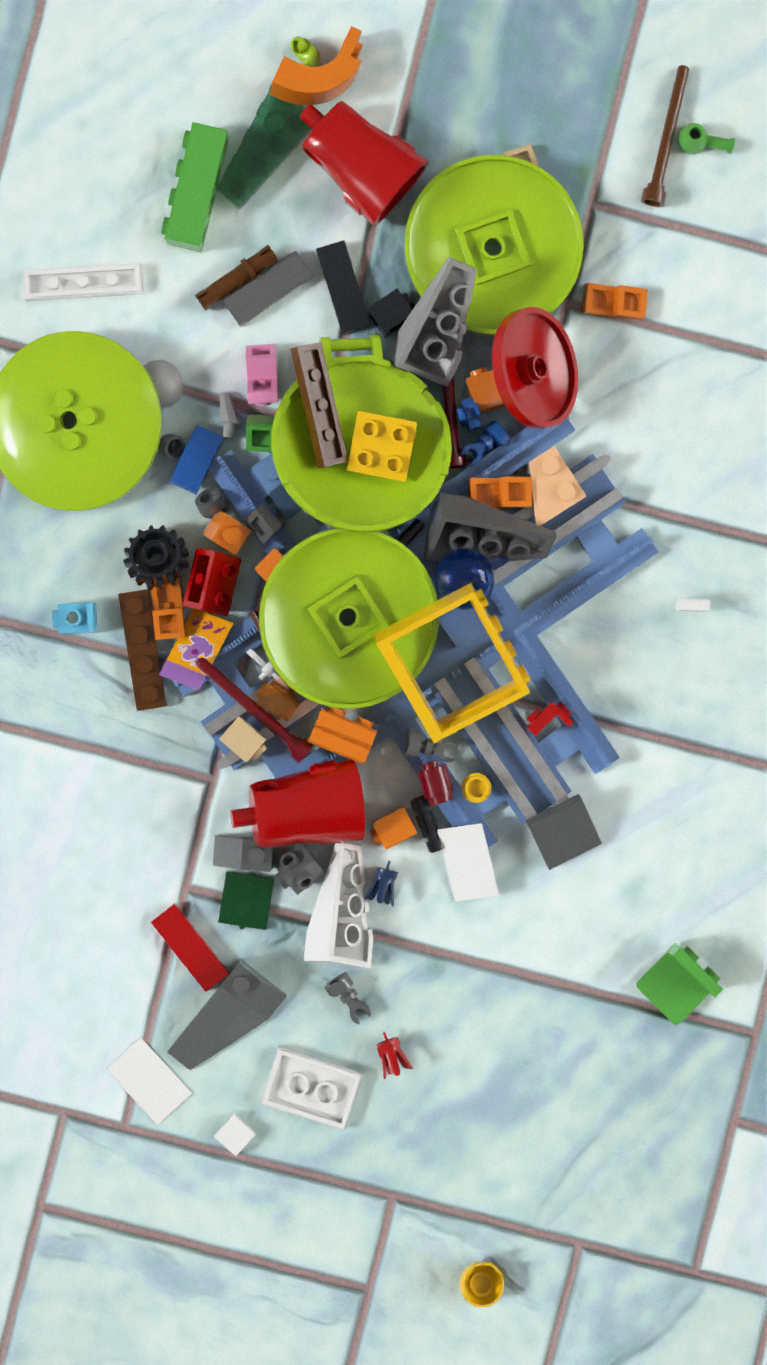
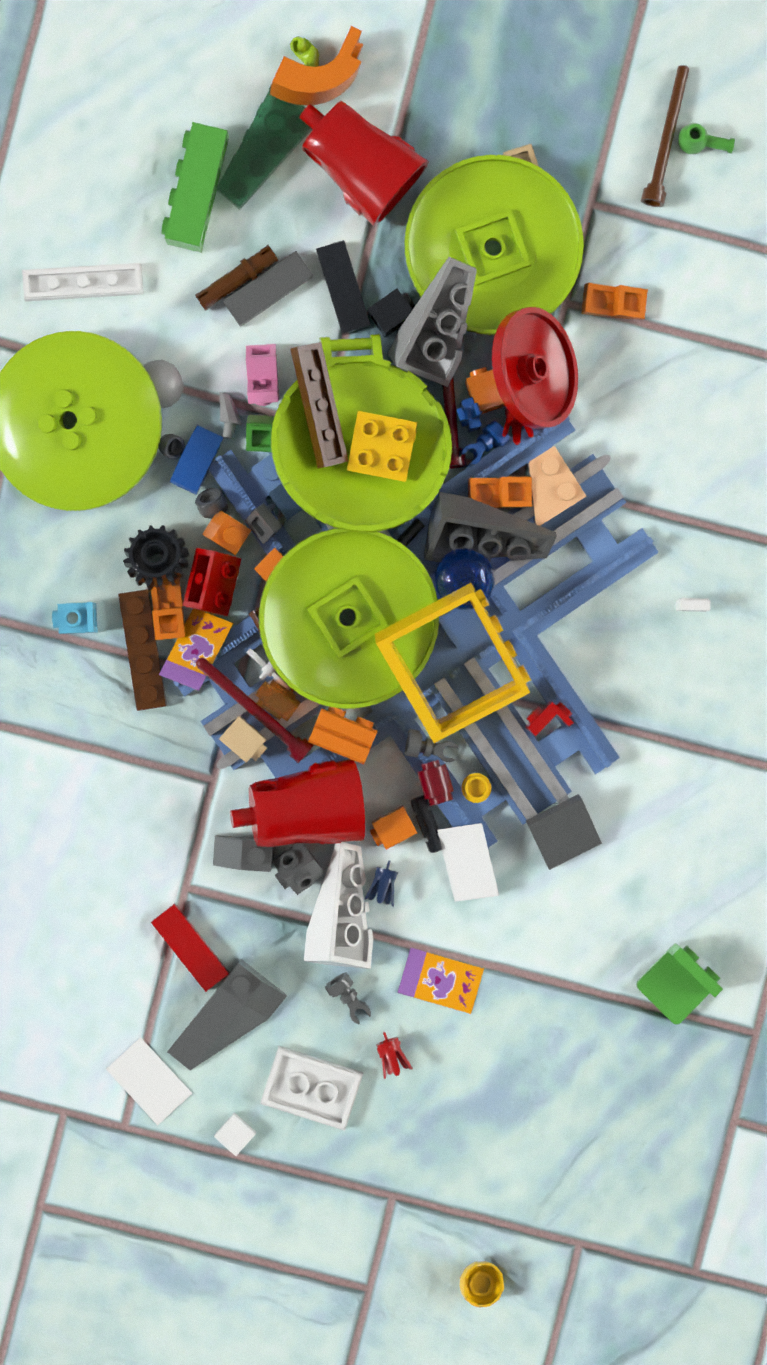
(246, 900): dark green piece -> none
(440, 980): none -> sticker
(516, 428): none -> red piece

